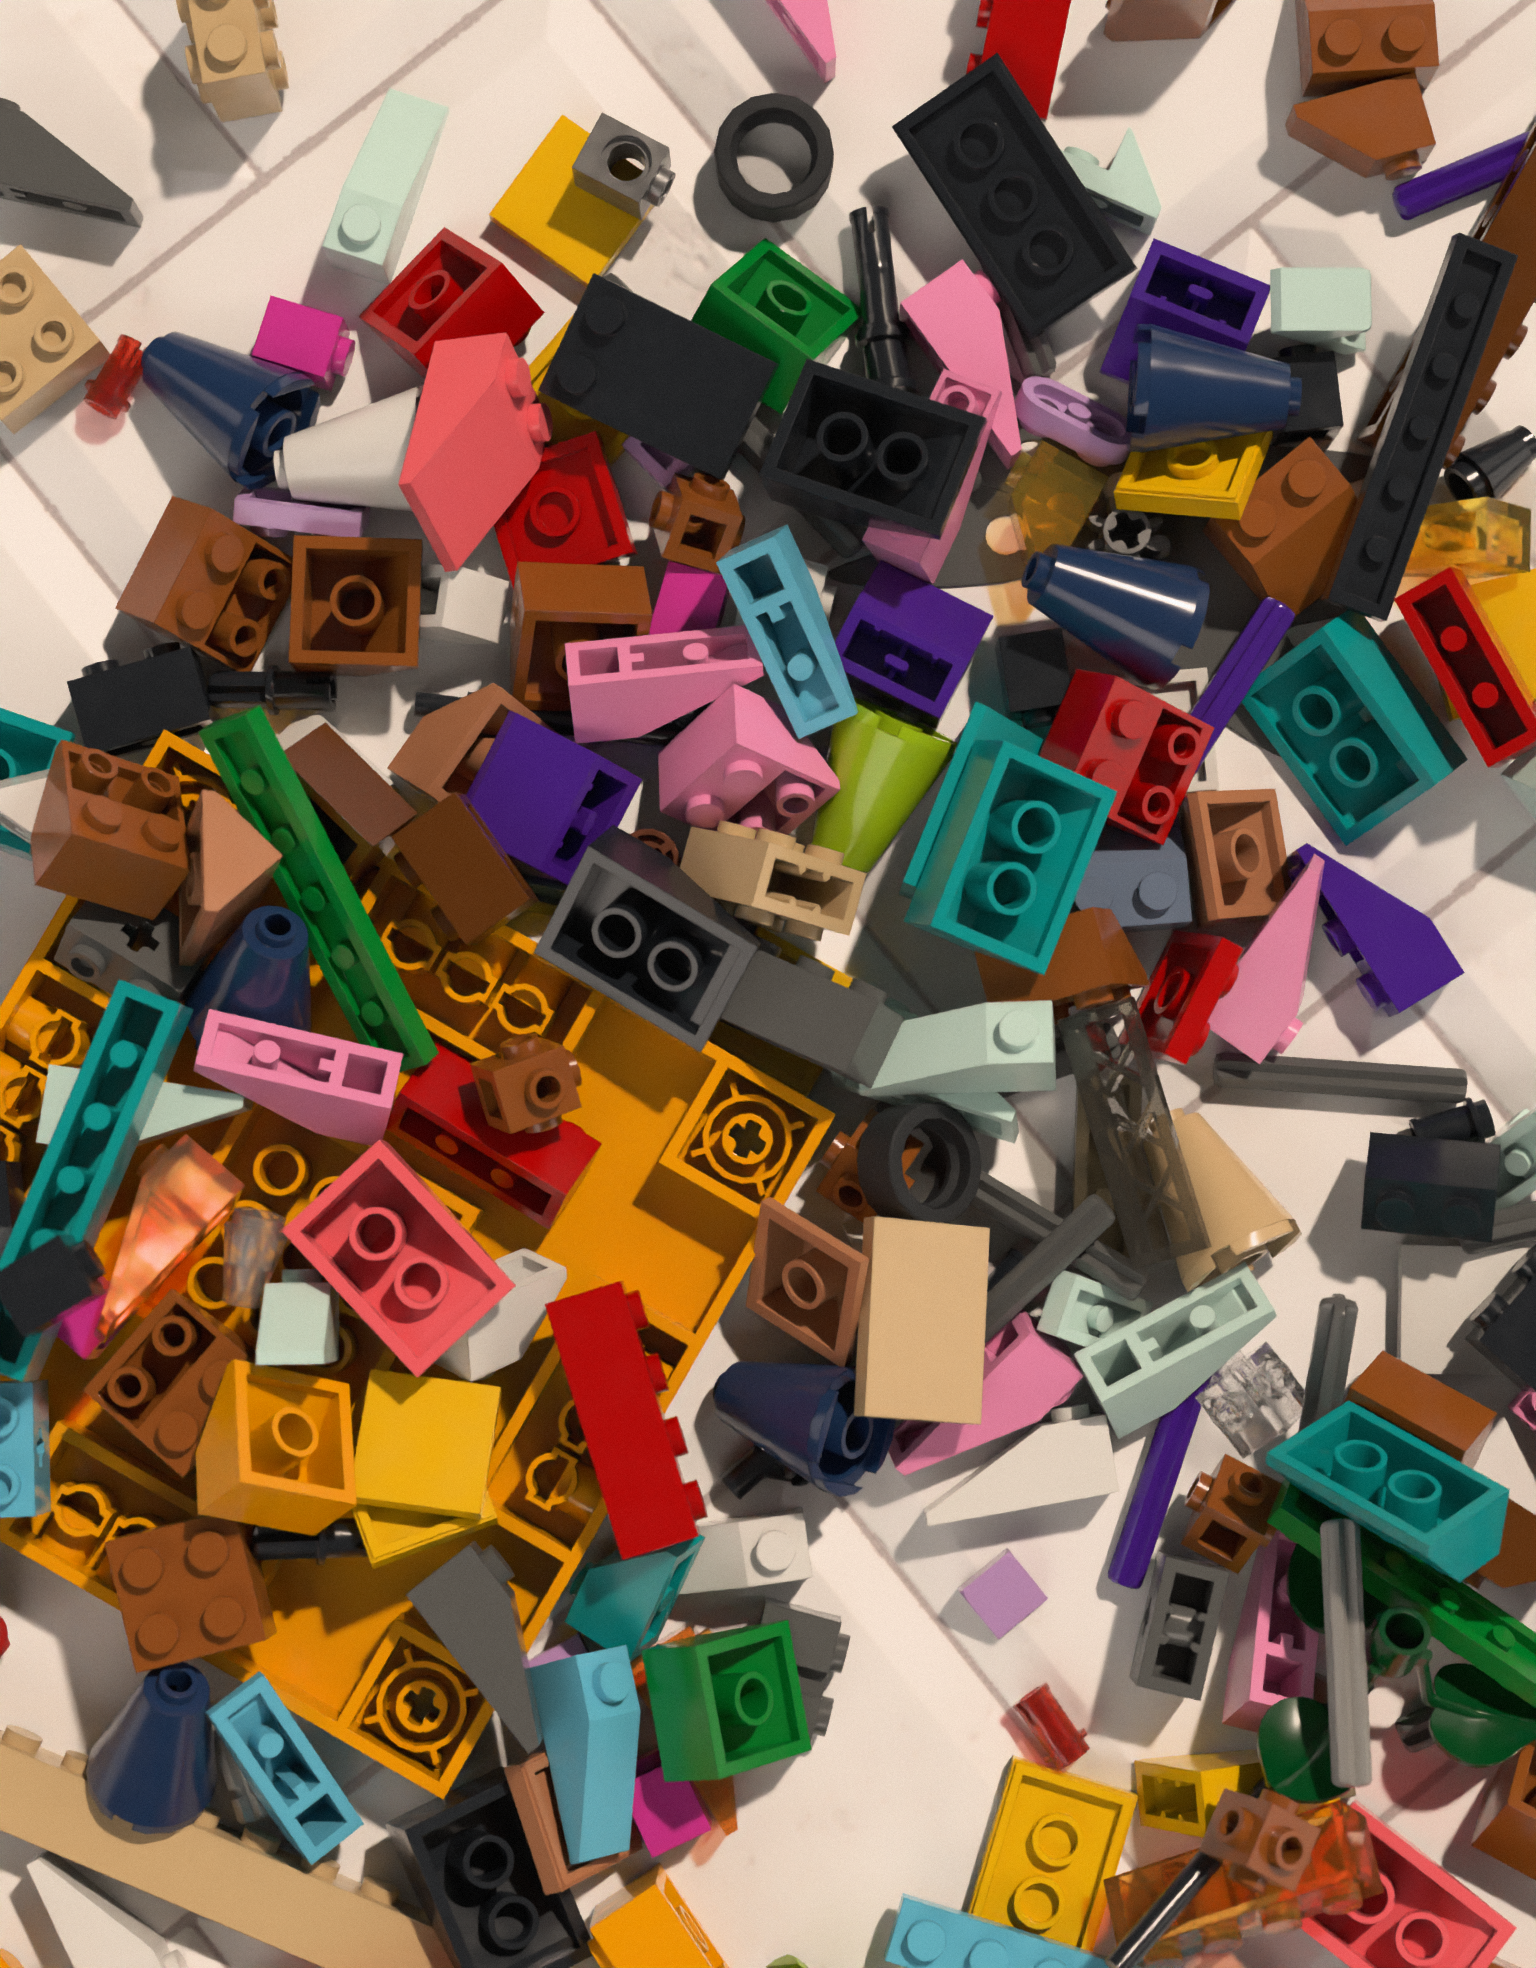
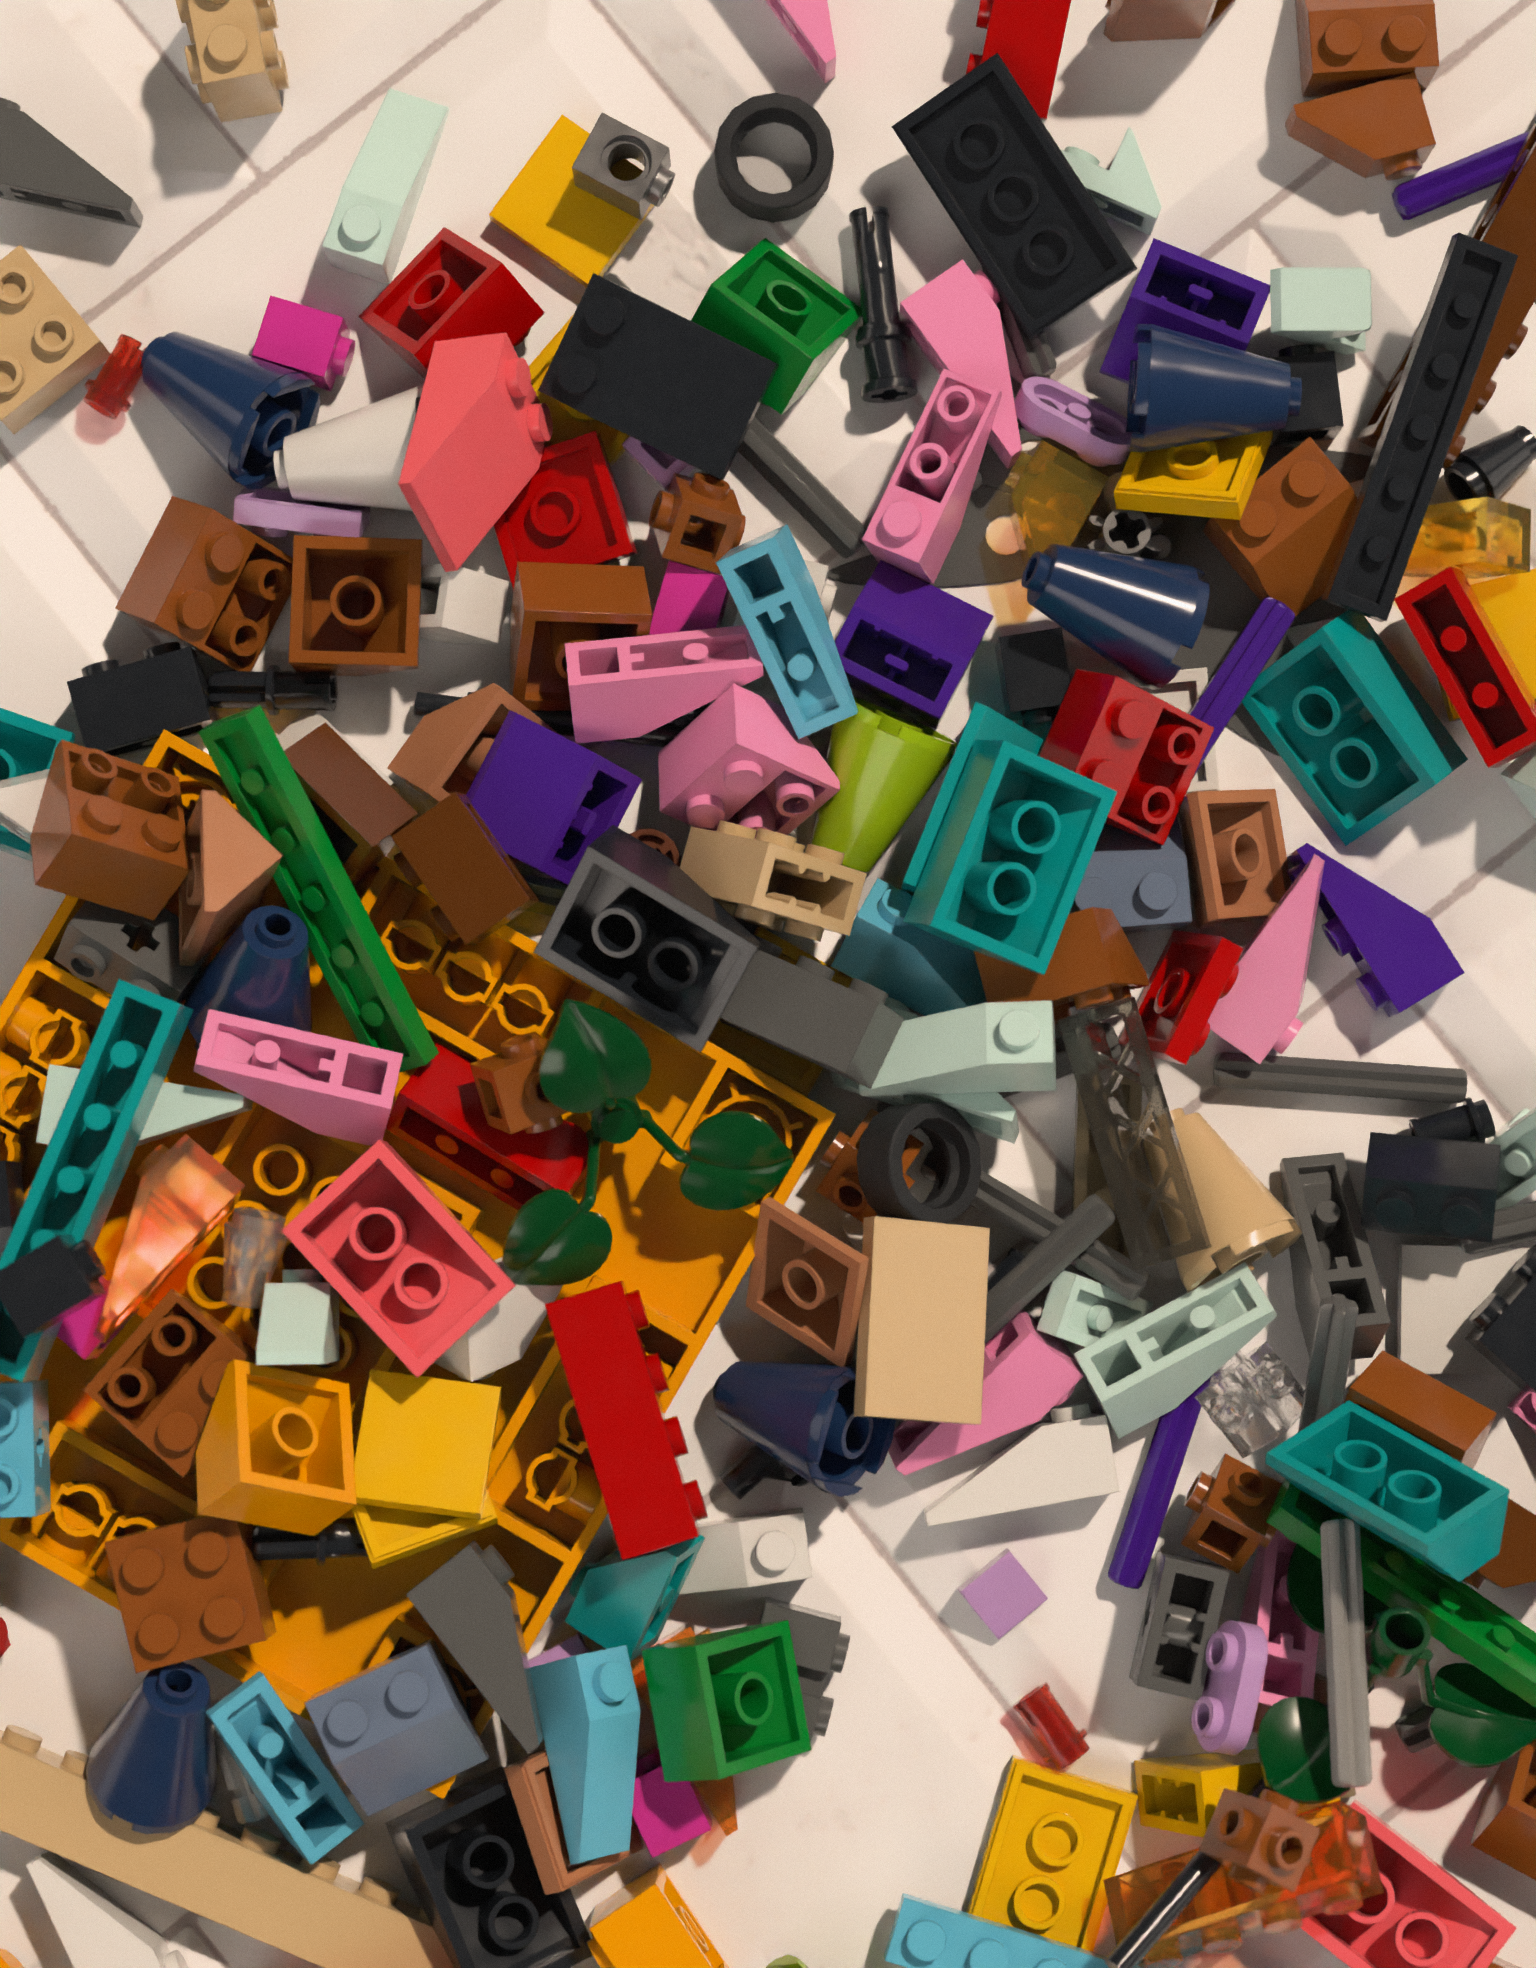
(396, 1727): none -> sand blue slope
(596, 1069): none -> dark green plant
(870, 453): black slope -> none
(905, 960): none -> medium azure slope
(1232, 1687): none -> lavender plate
(1333, 1248): none -> dark grey slope

